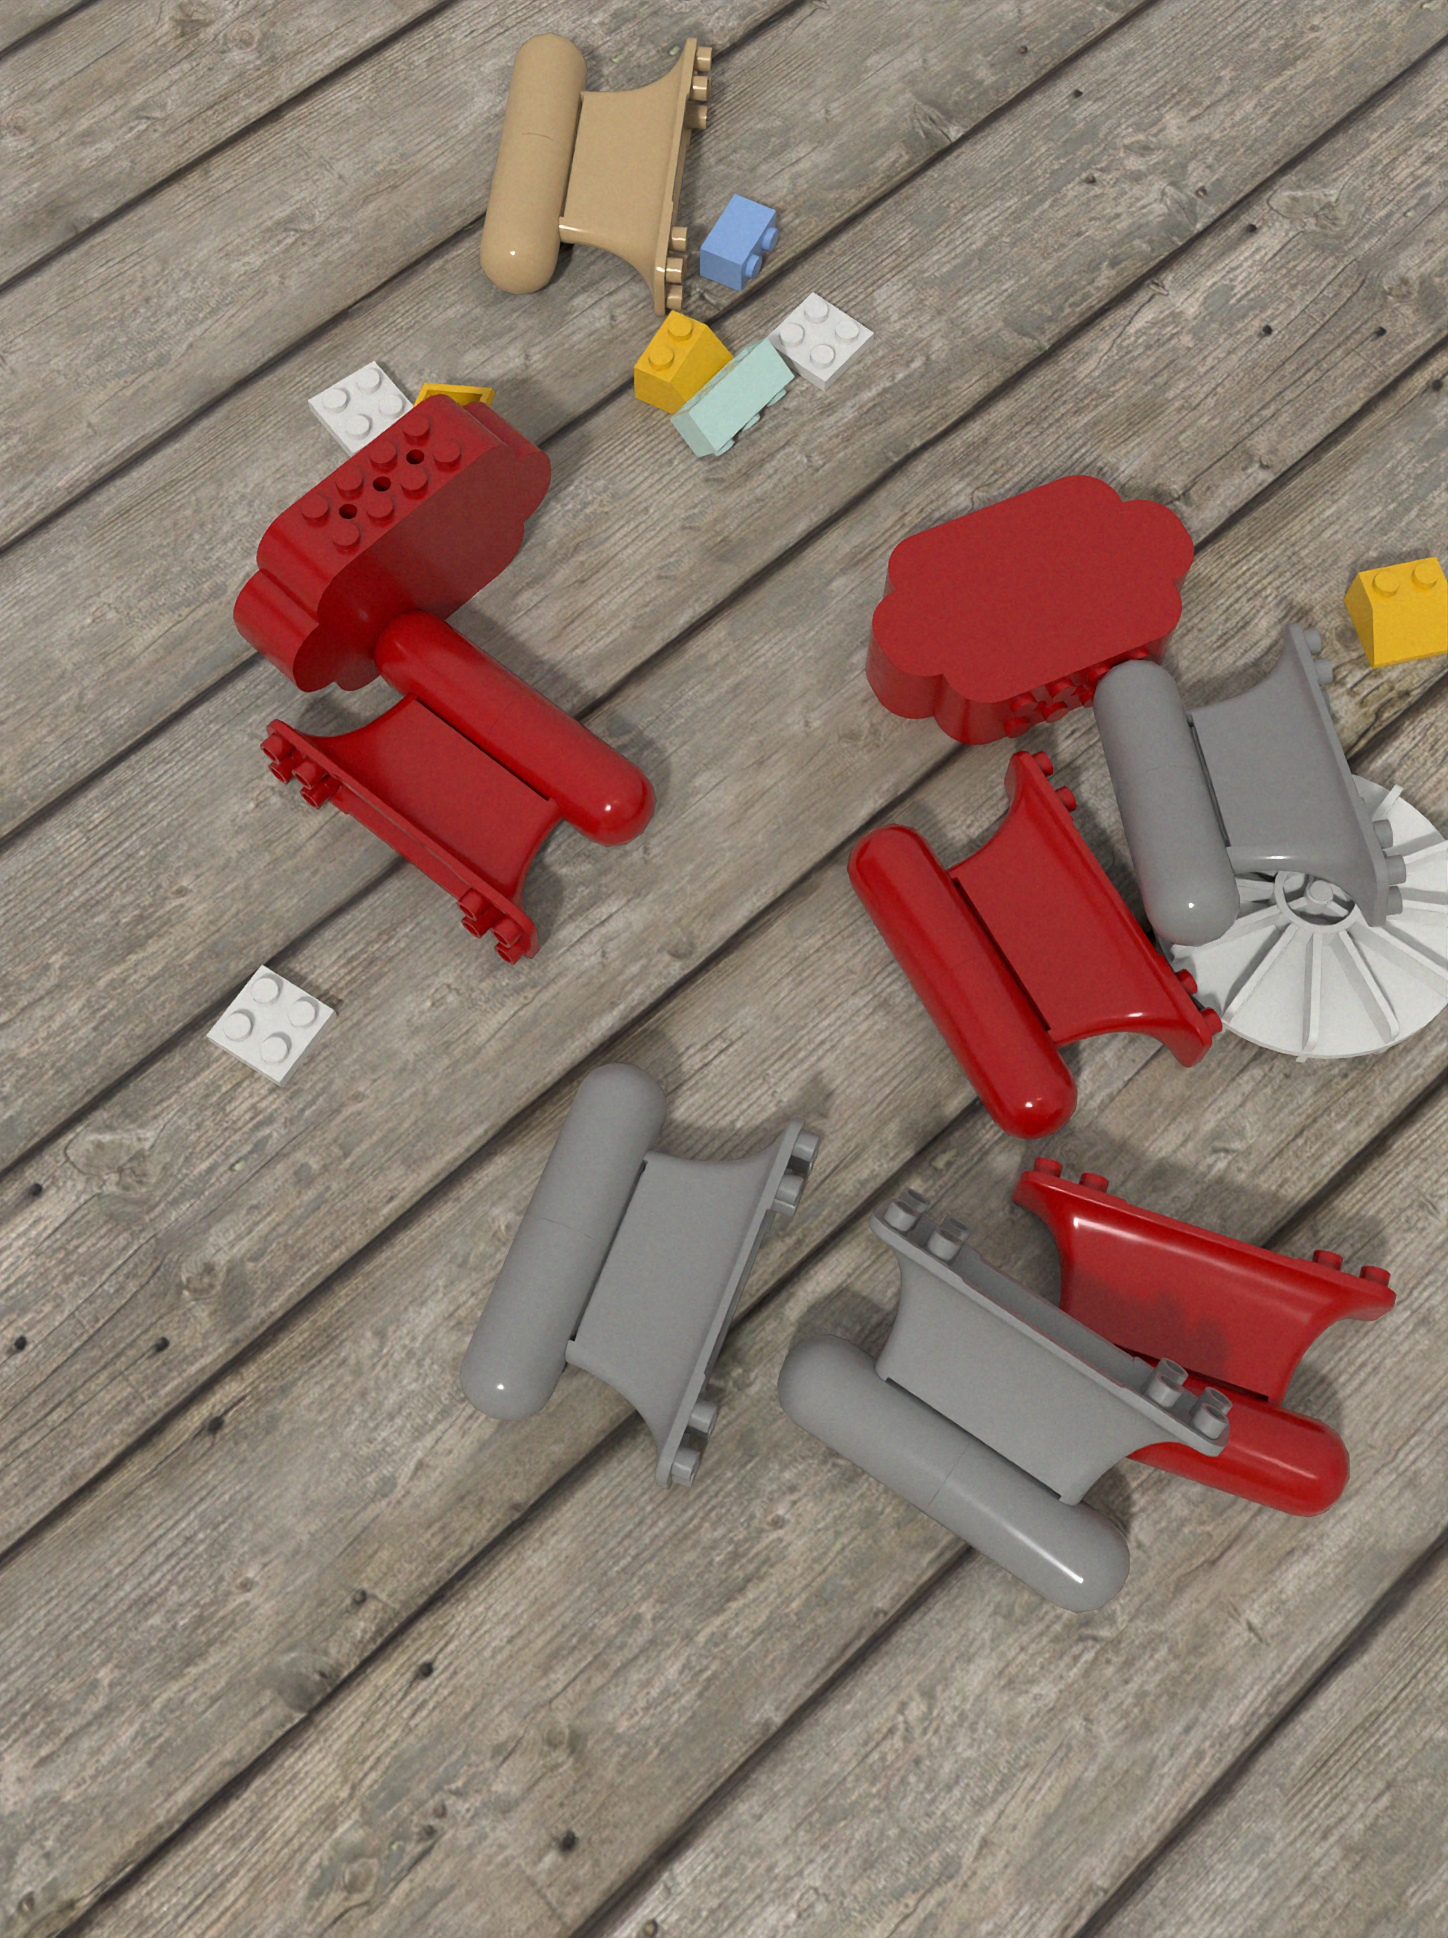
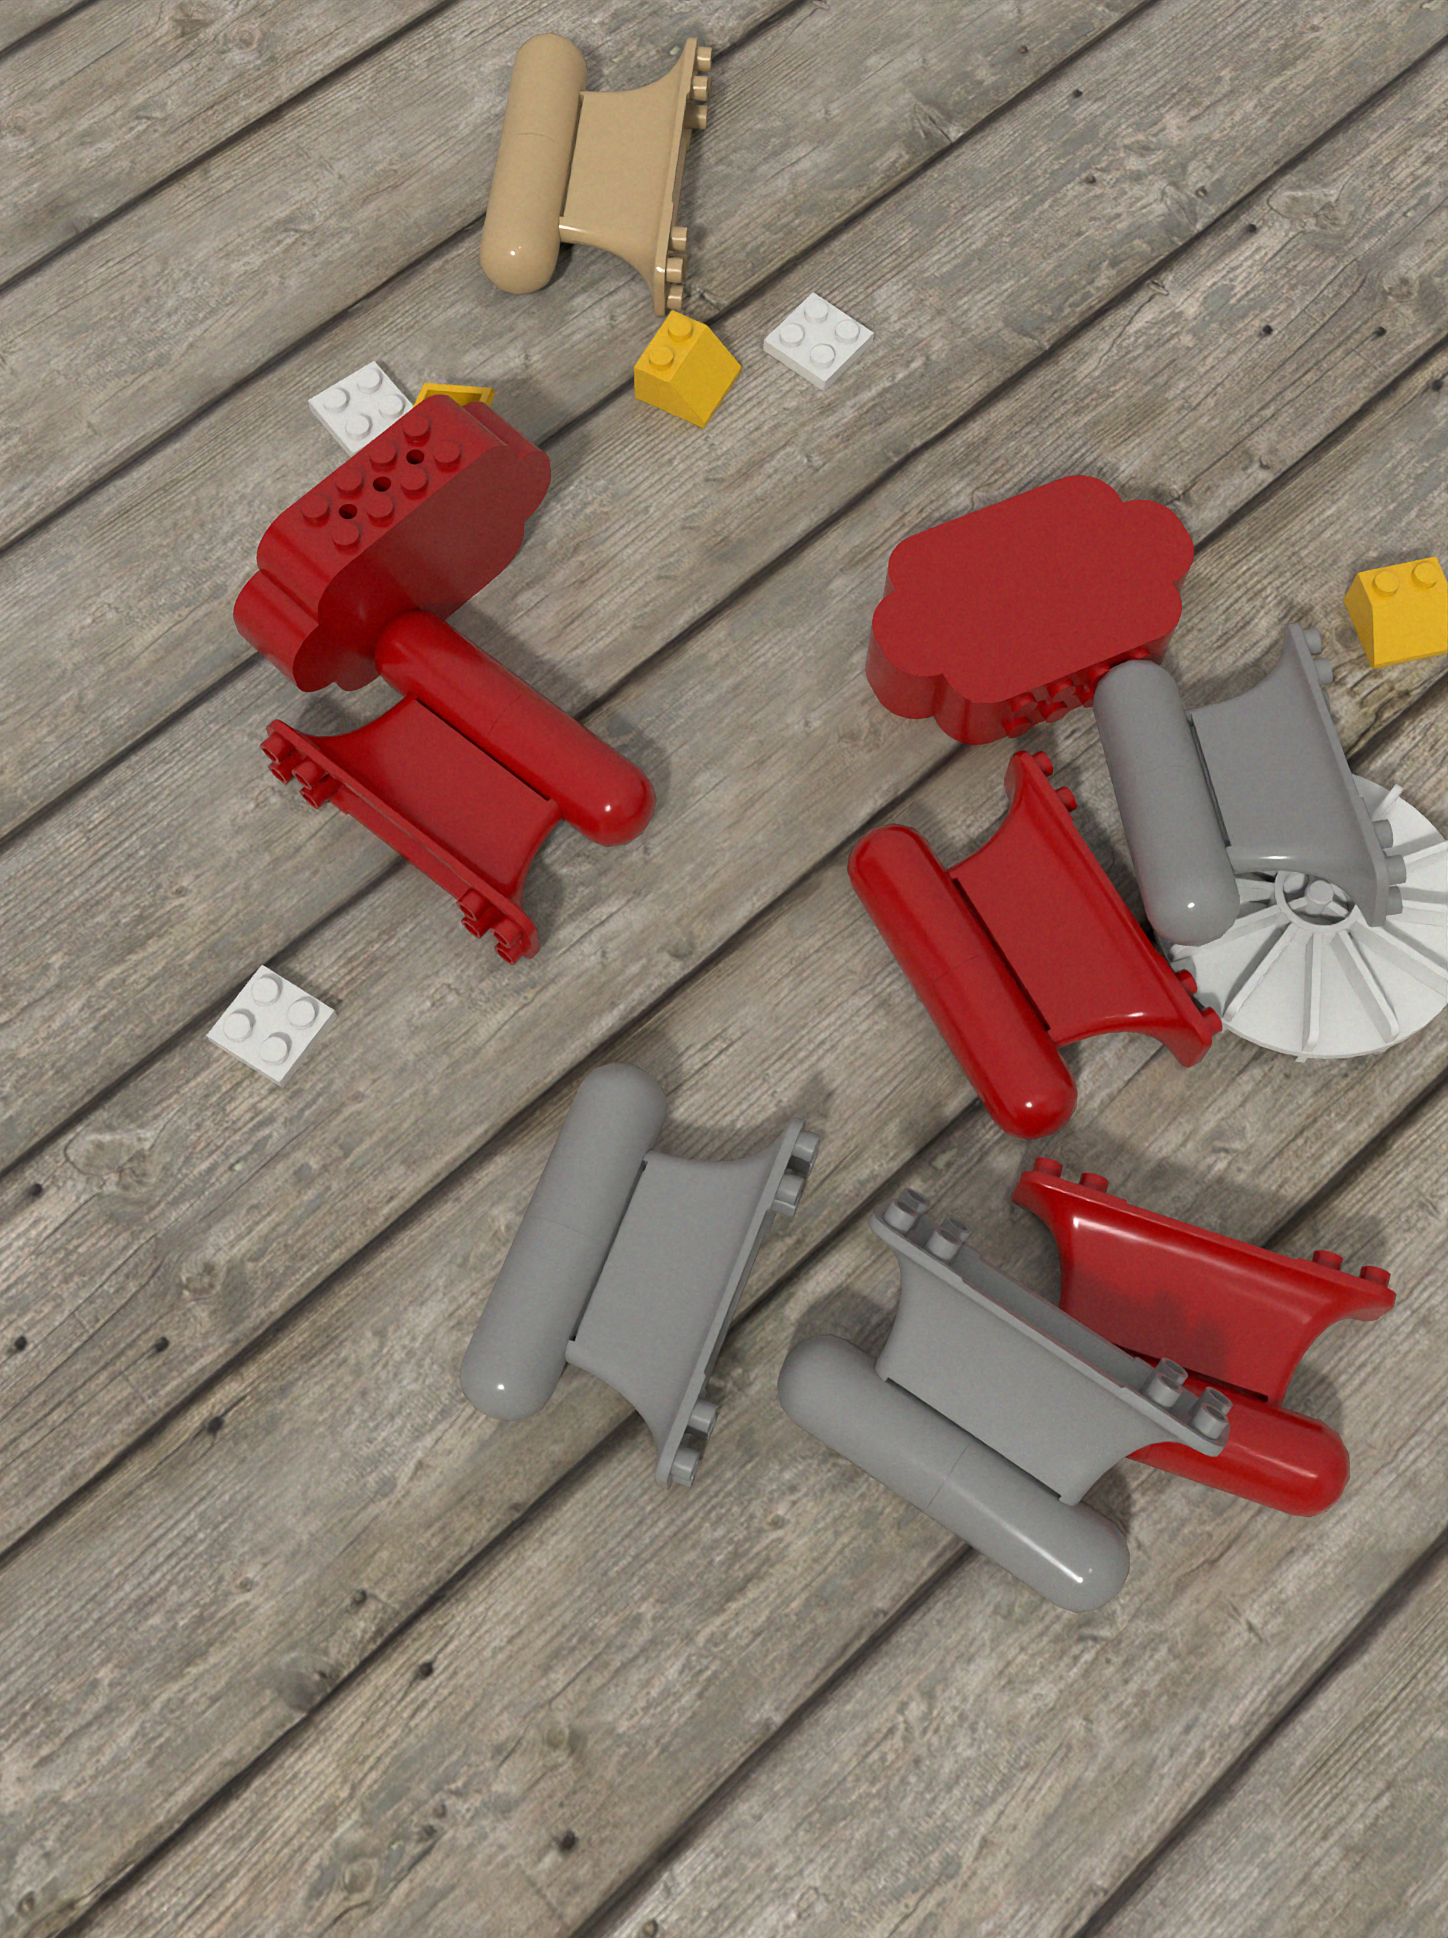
(733, 399): light aqua brick -> none
(738, 243): light blue brick -> none

